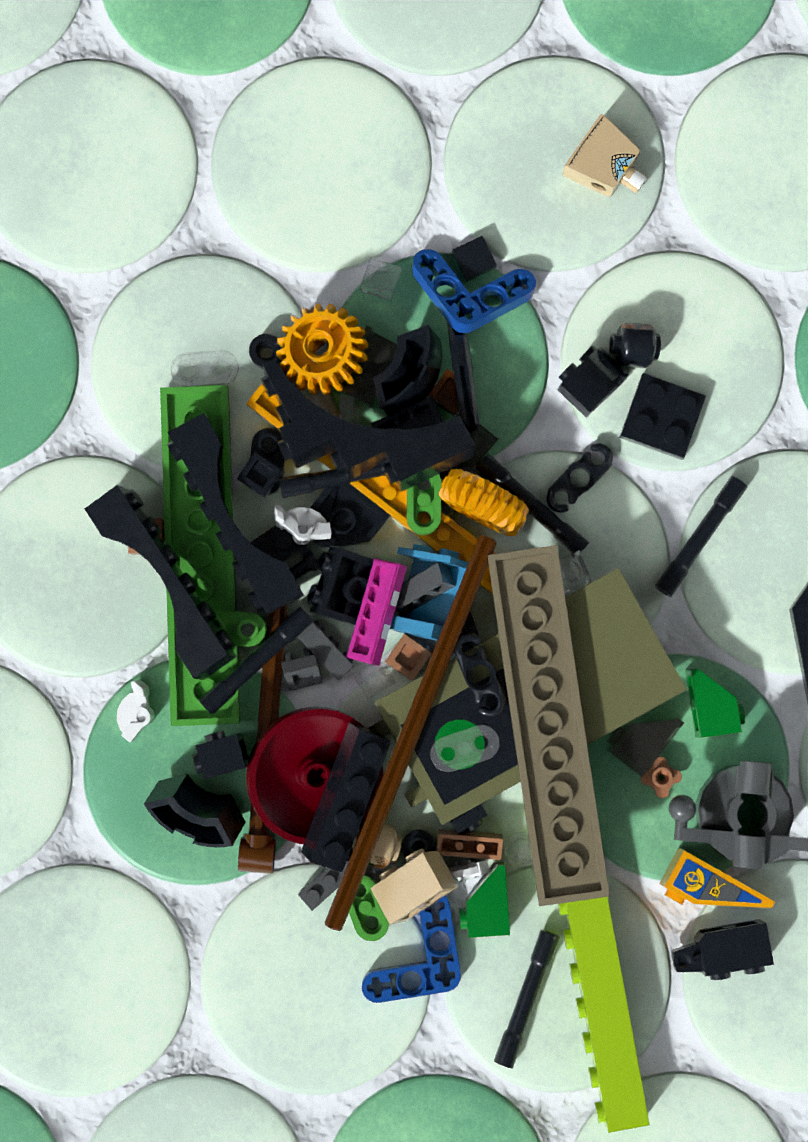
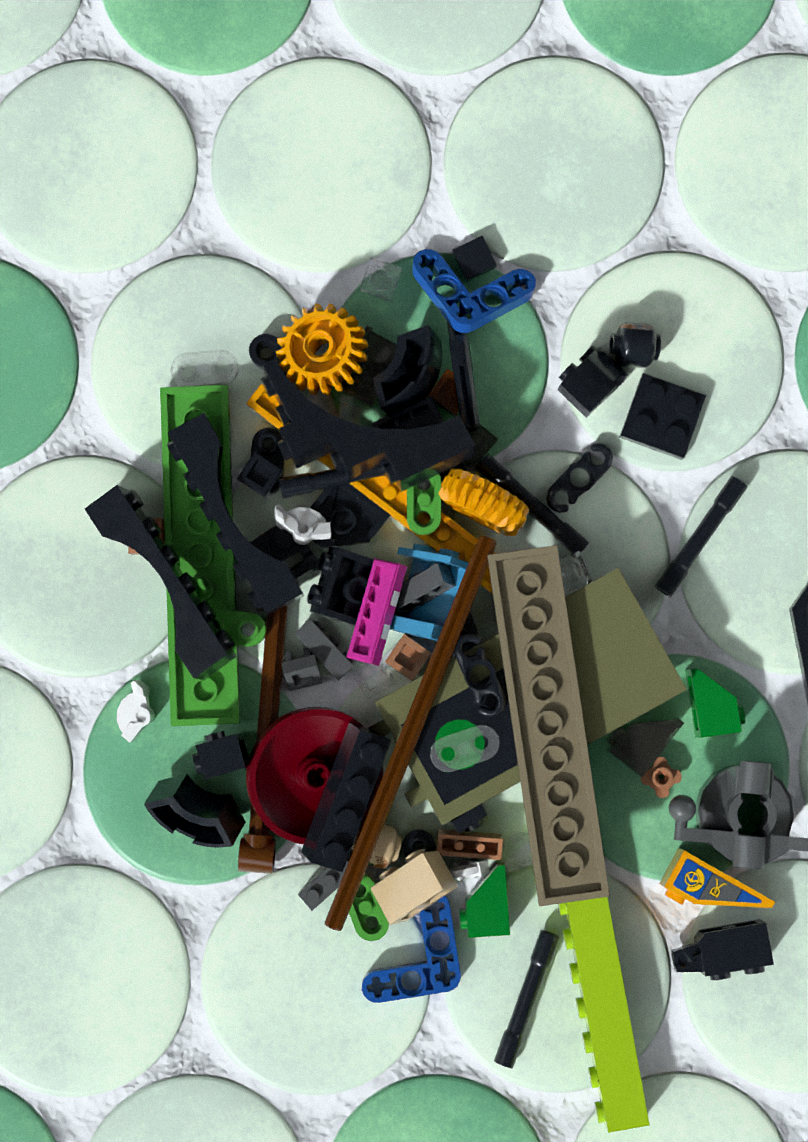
(227, 687): black piece -> none
(605, 160): tan torso -> none

